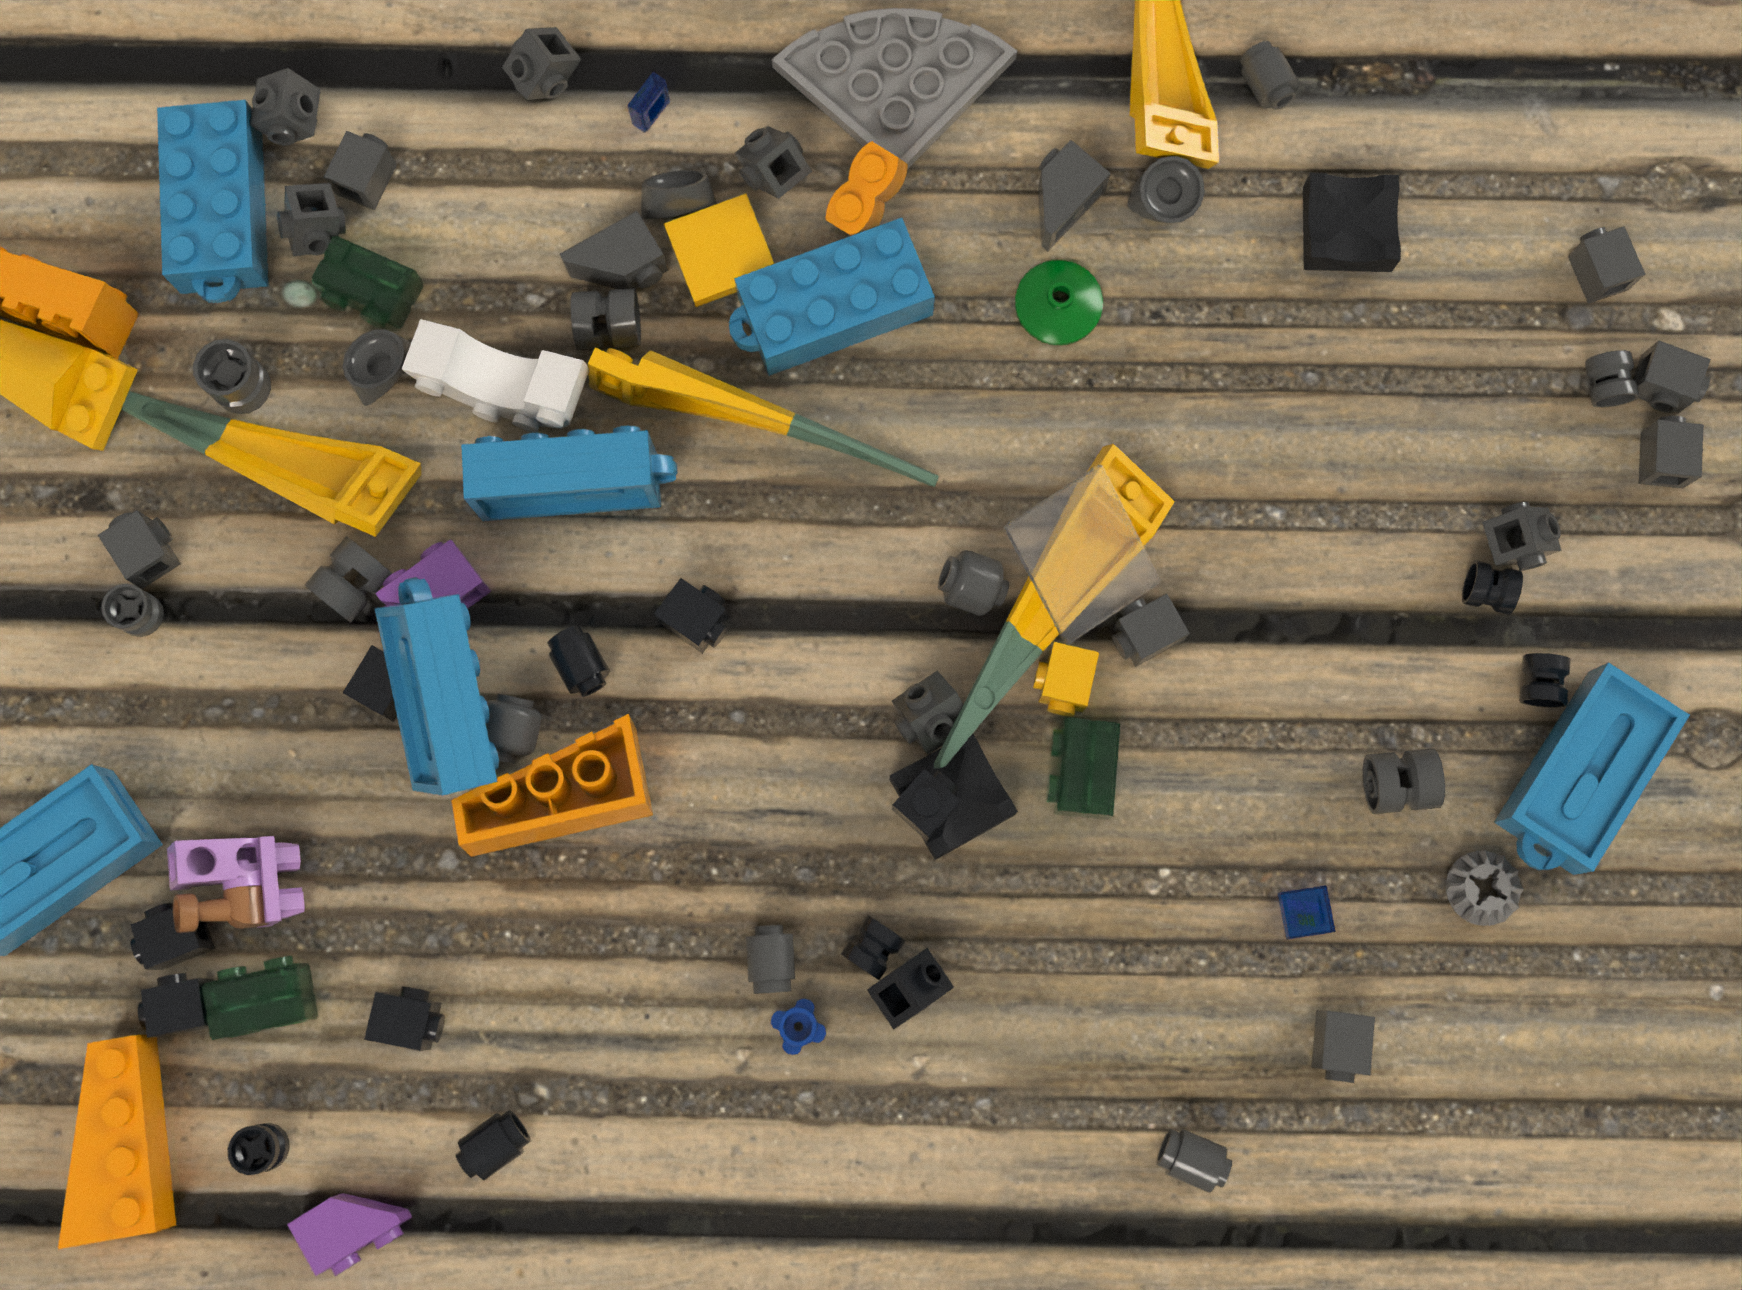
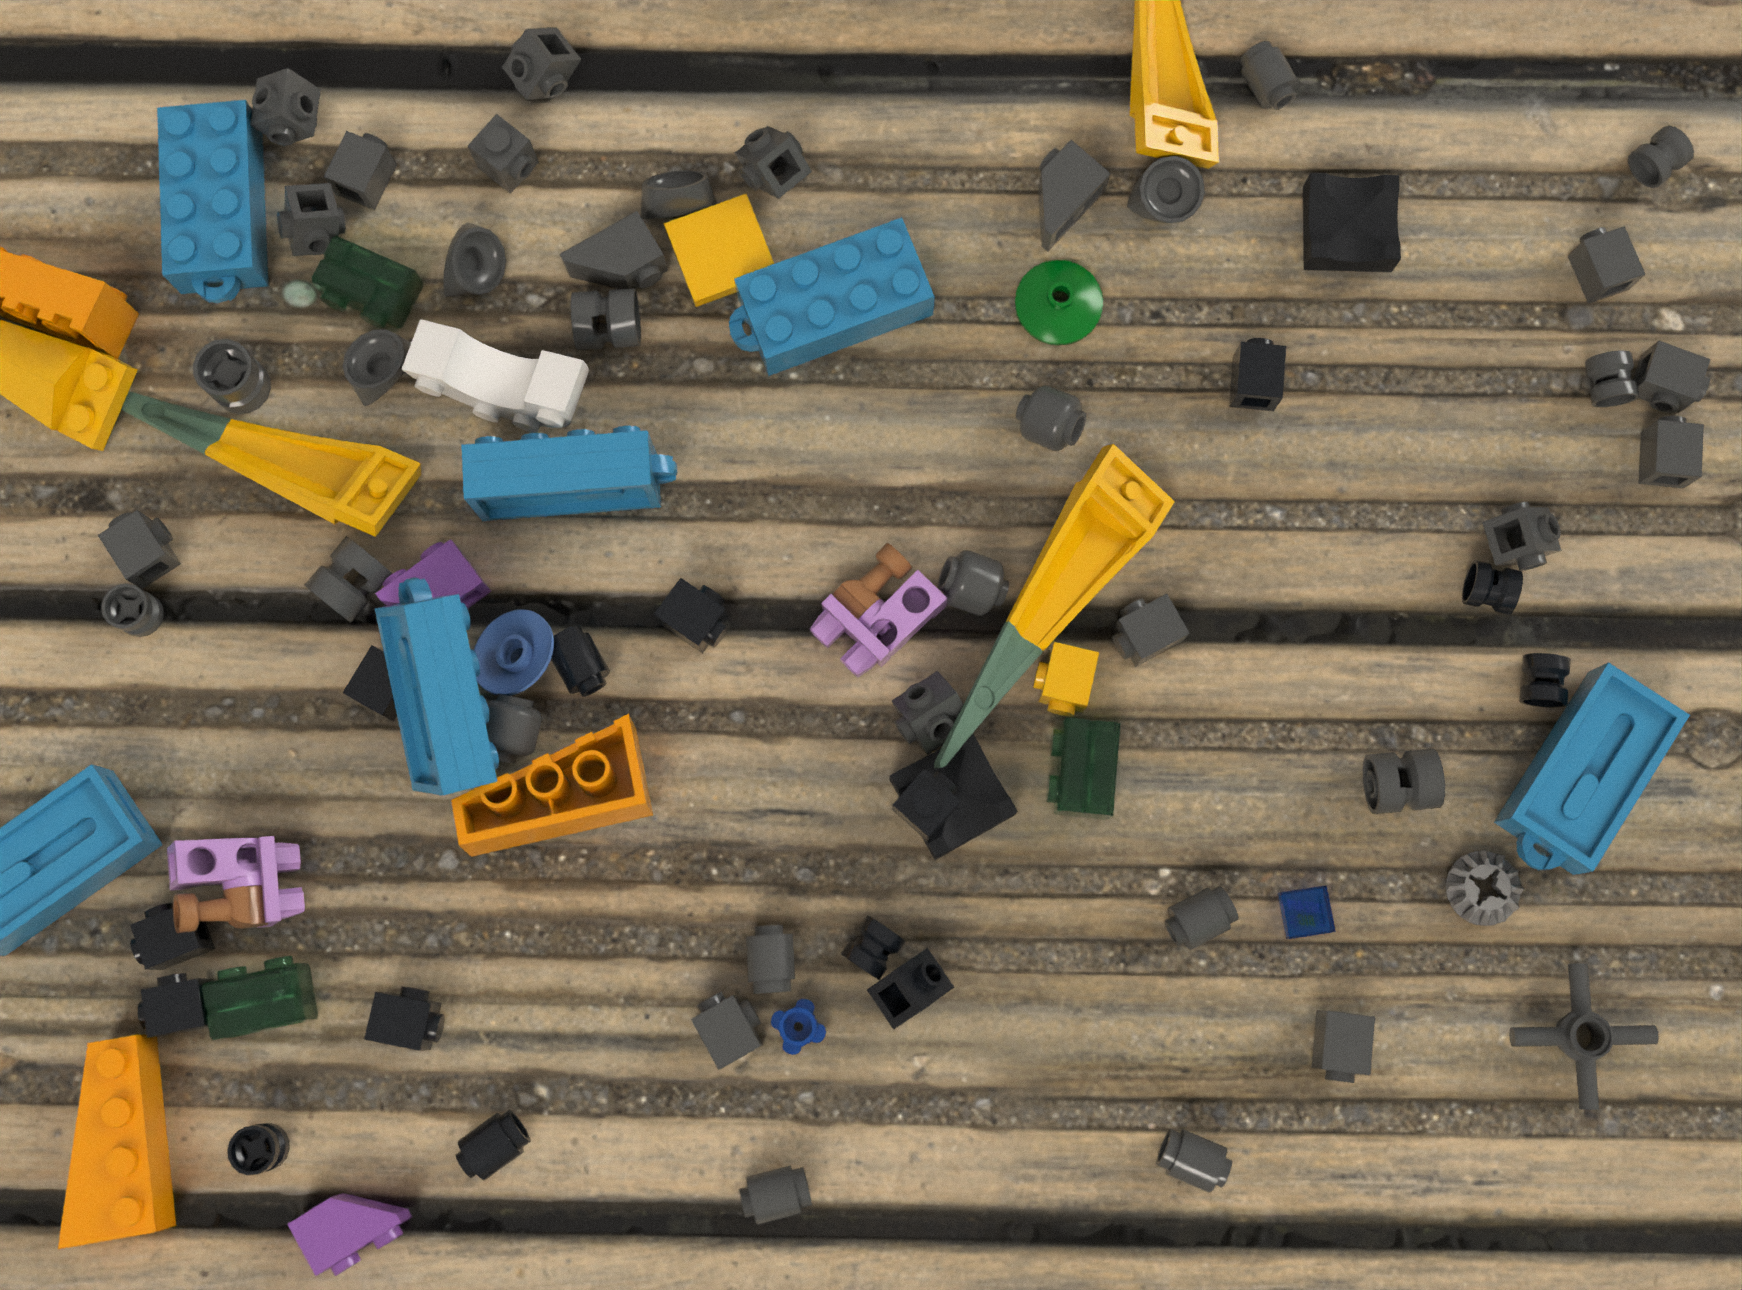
(473, 262): none -> dark grey piece
(503, 153): none -> dark grey brick
(514, 652): none -> medium blue dish
(649, 102): clear blue tile -> none
(678, 388): yellow plate -> none
(727, 1028): none -> dark grey brick
(775, 1194): none -> dark grey brick
(873, 180): light orange brick -> none
(873, 624): none -> lavender hips
(895, 74): light grey plate -> none
(1051, 418): none -> dark grey head
(1082, 554): clear piece -> none
(1201, 917): none -> dark grey brick
(1257, 375): none -> black brick
(1602, 1036): none -> dark grey bar
(1666, 152): none -> dark grey wheel

